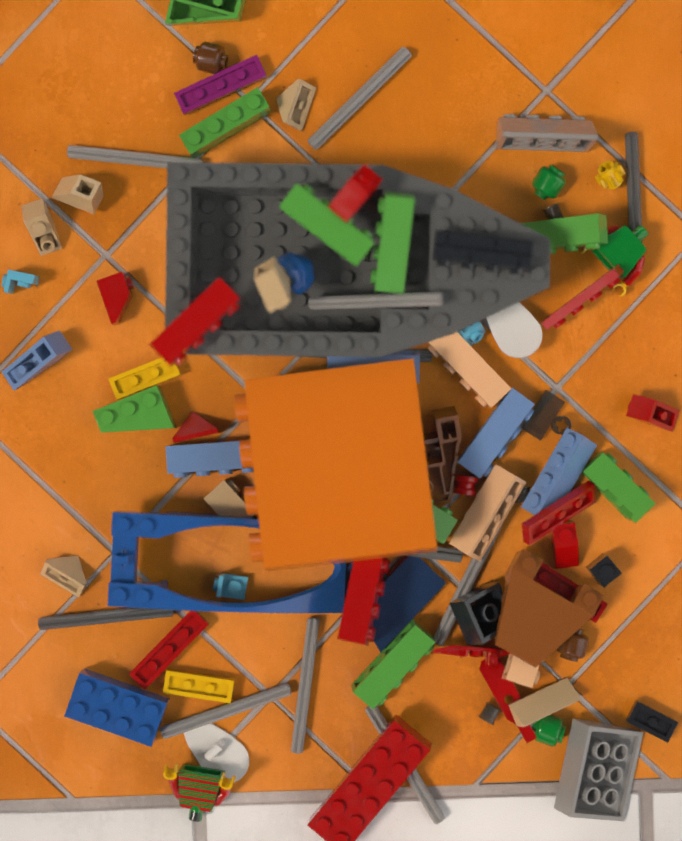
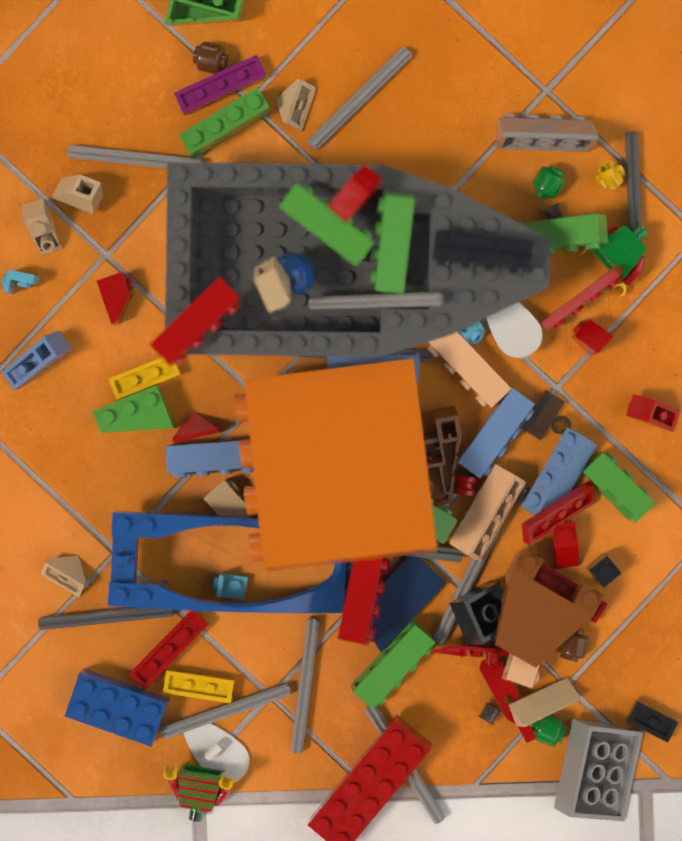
(591, 336): none -> red slope

